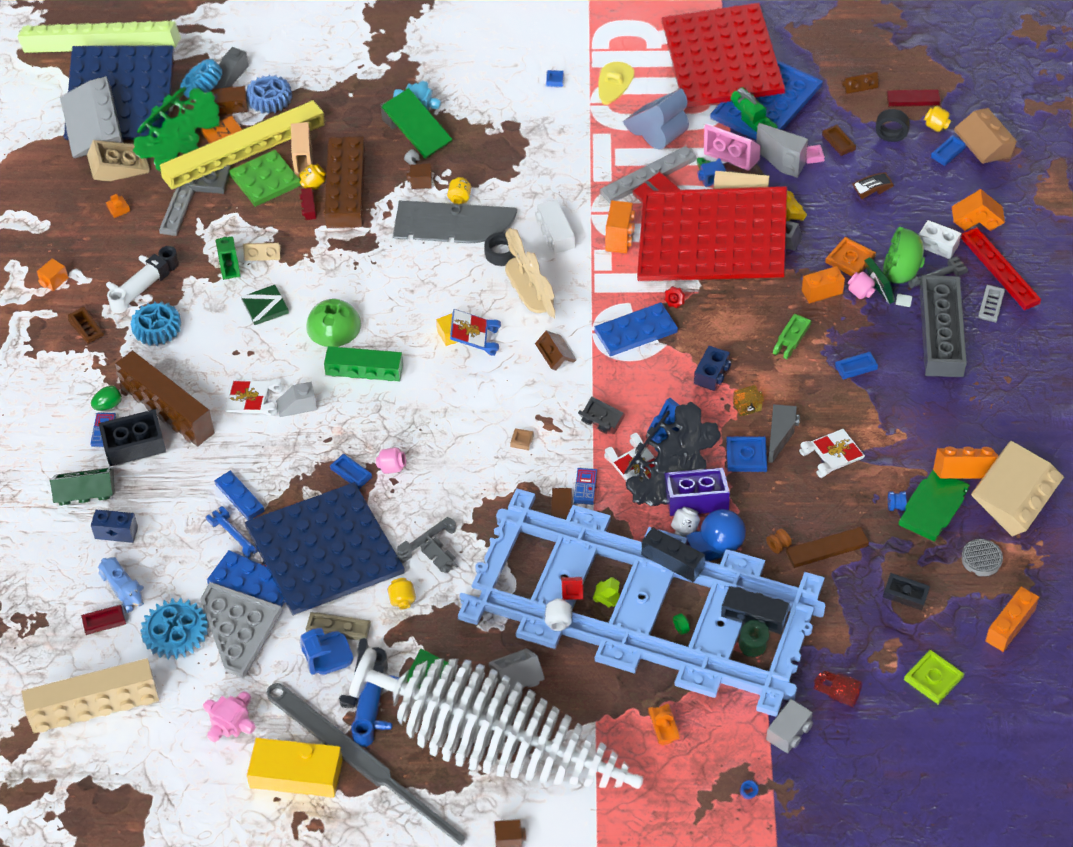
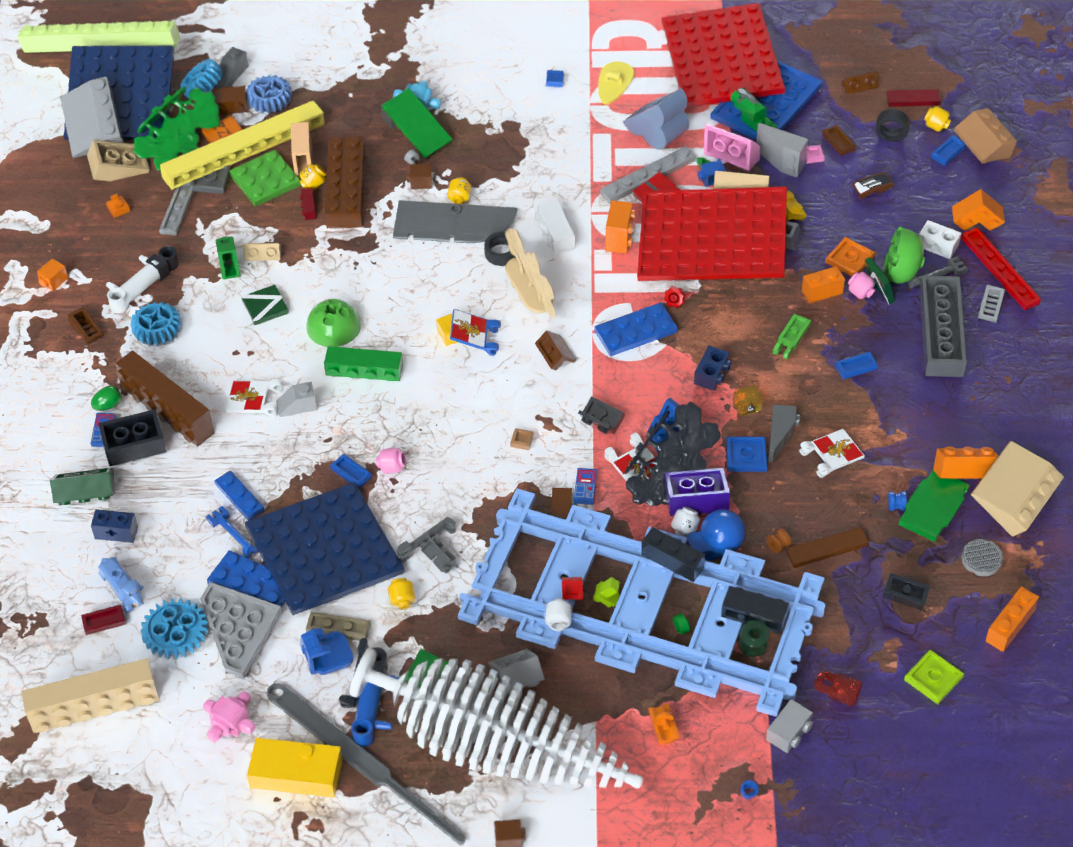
(903, 300): white sticker -> none

